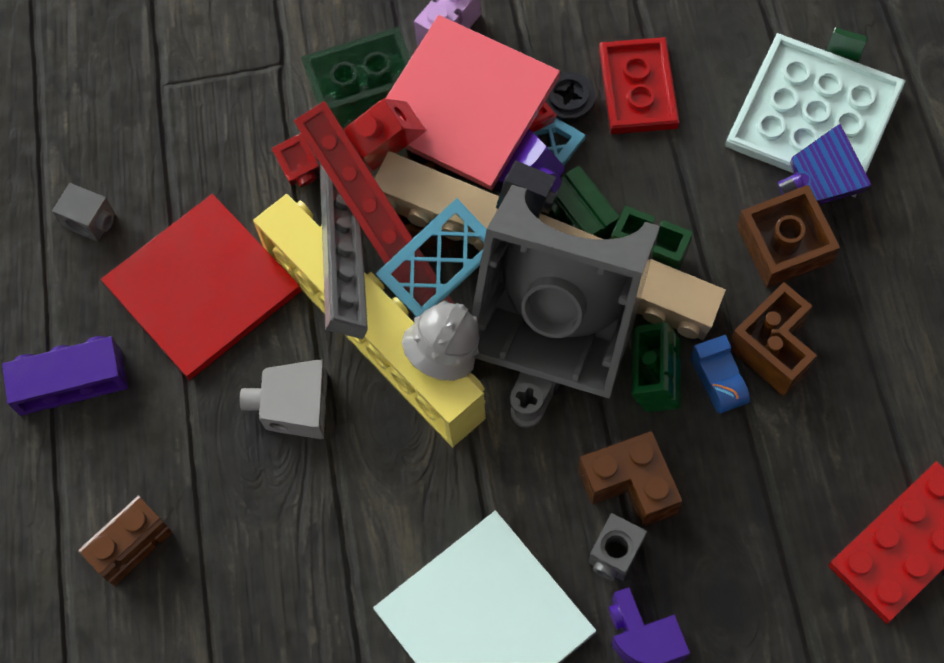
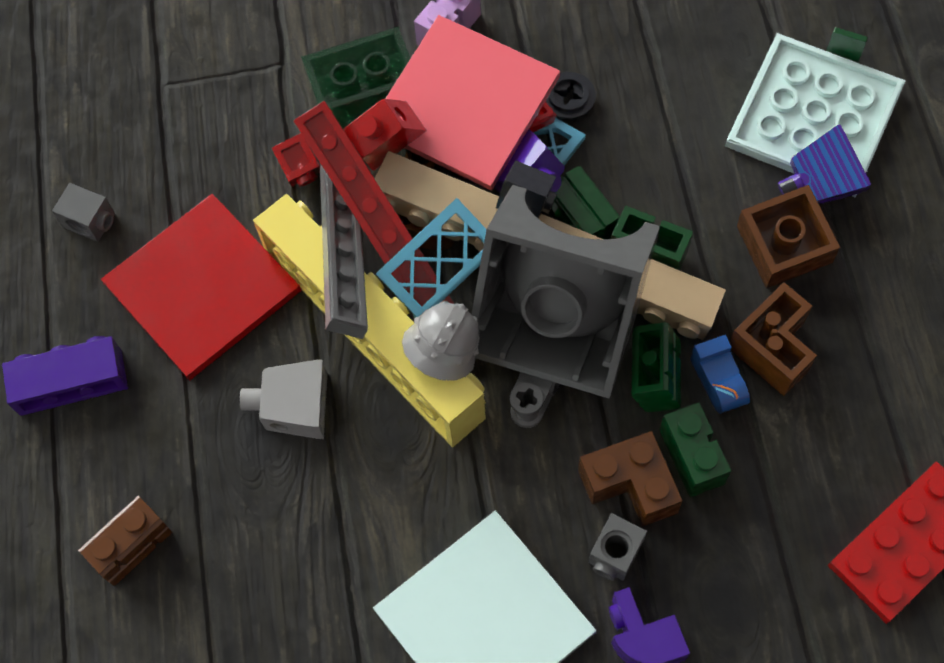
(638, 85): red tile -> none
(695, 457): none -> dark green piece

